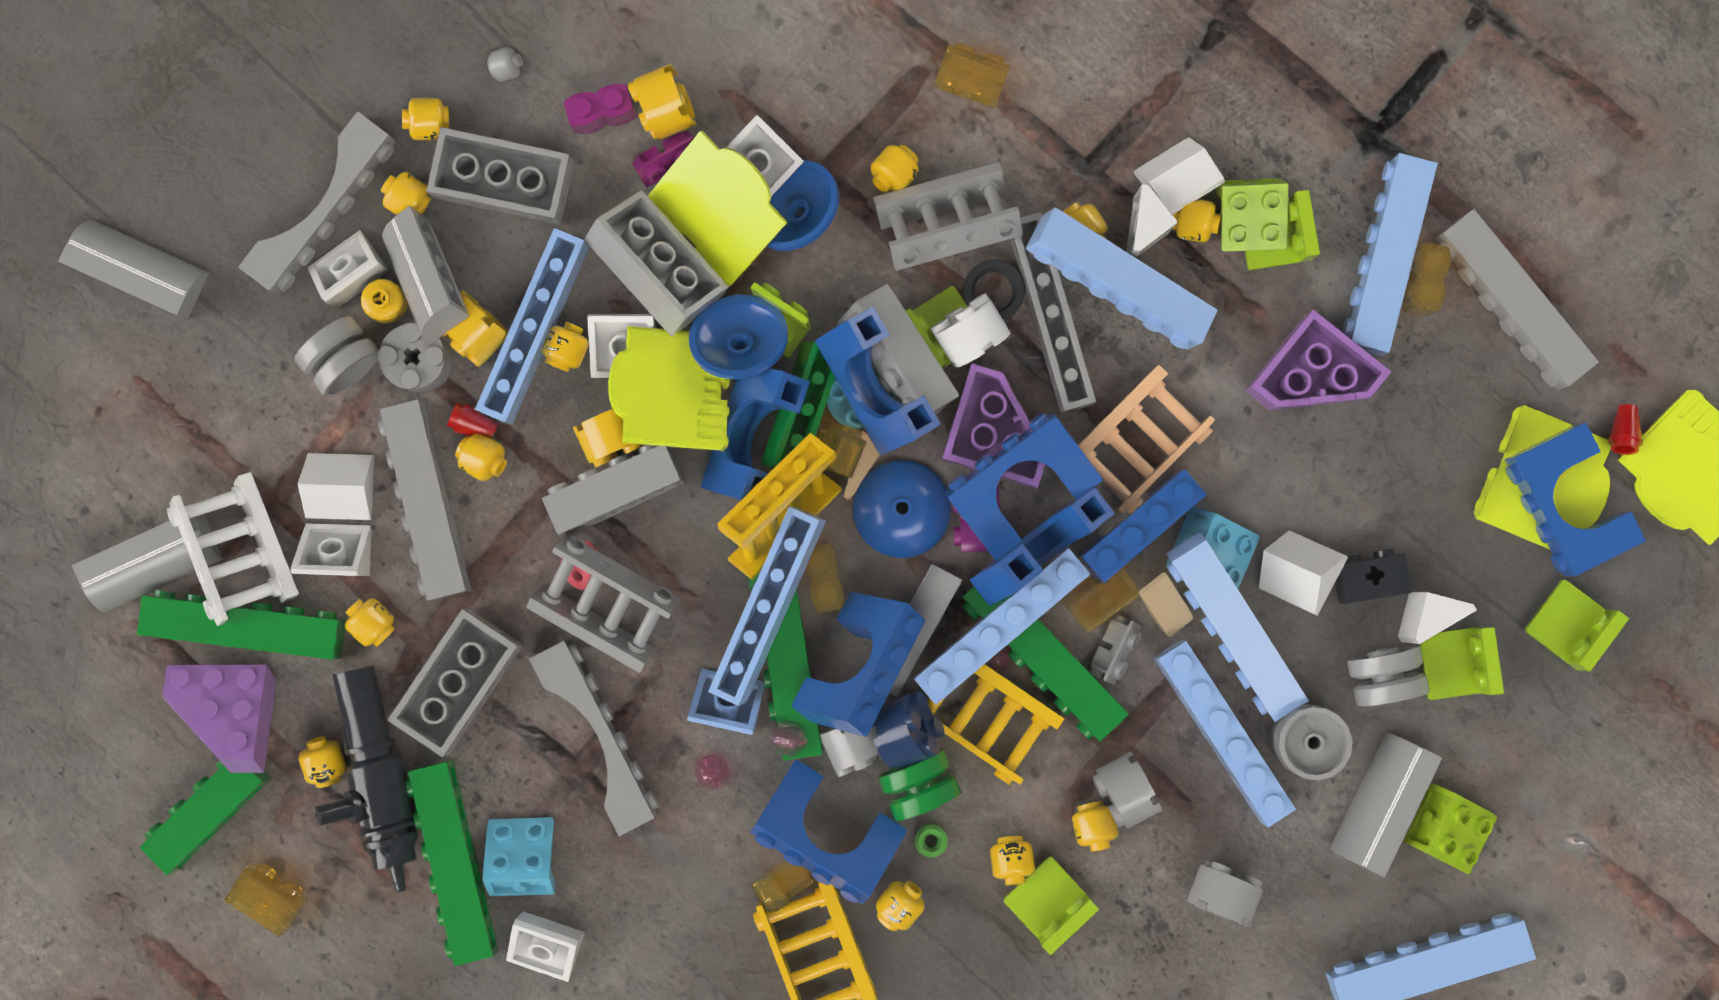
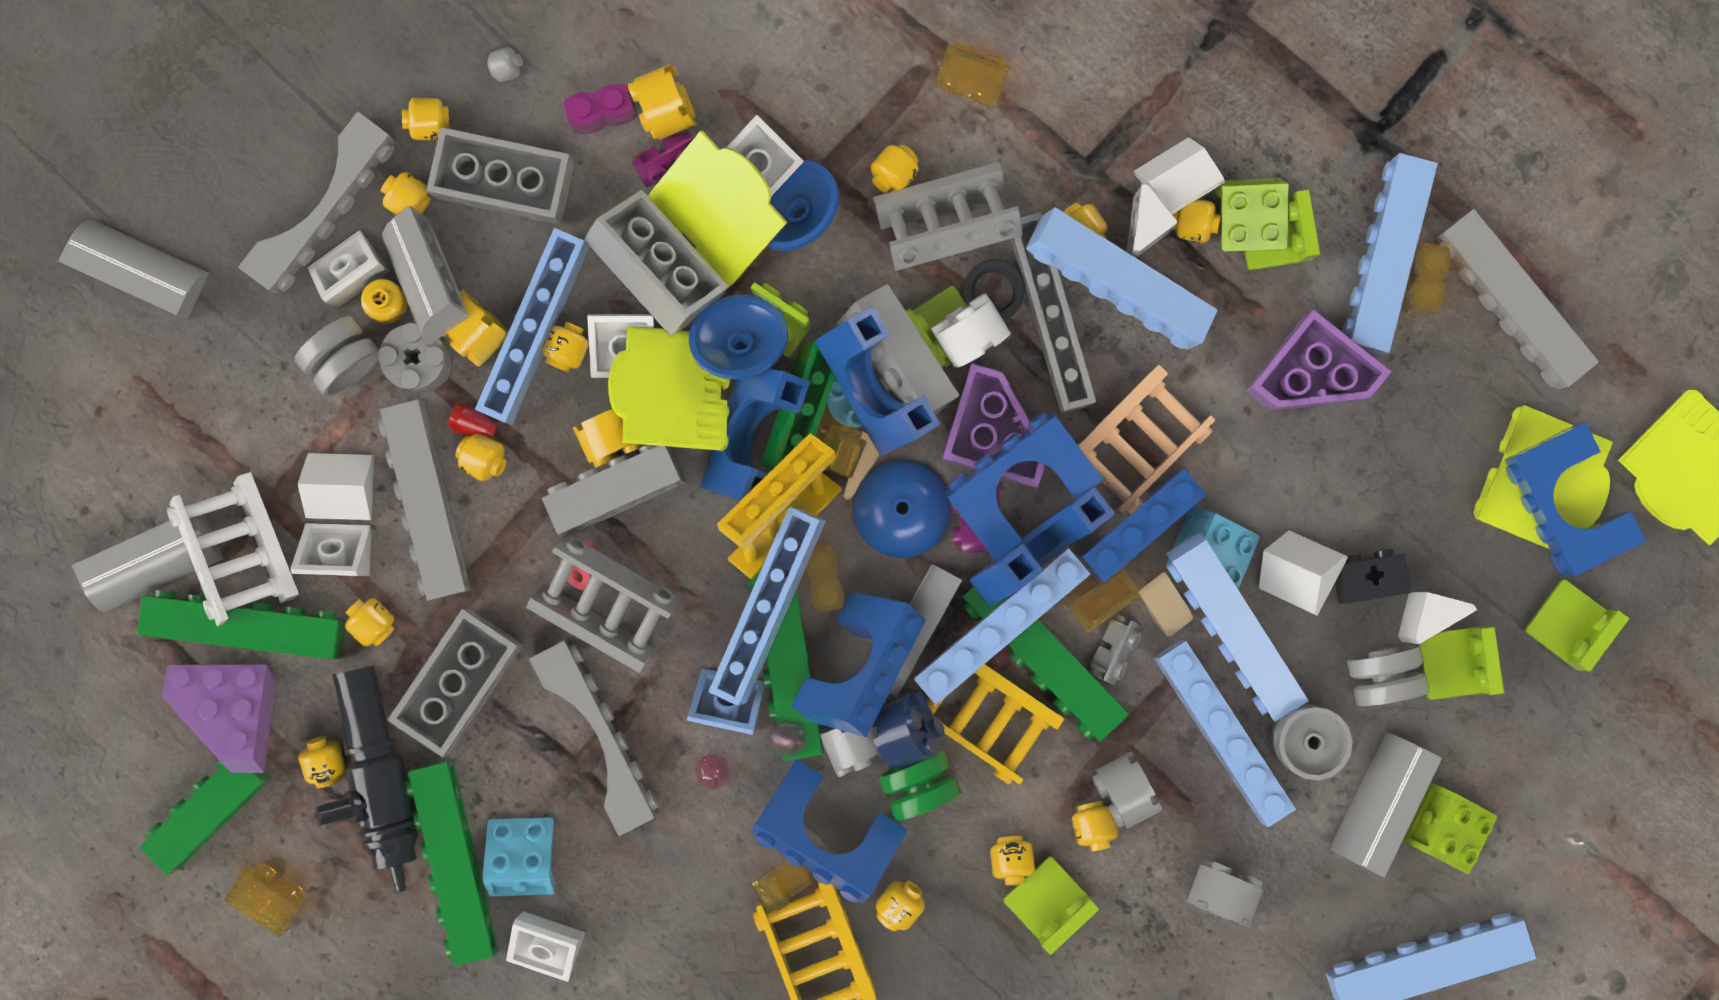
(938, 848): bright green plate -> none
(1626, 431): red cone -> none

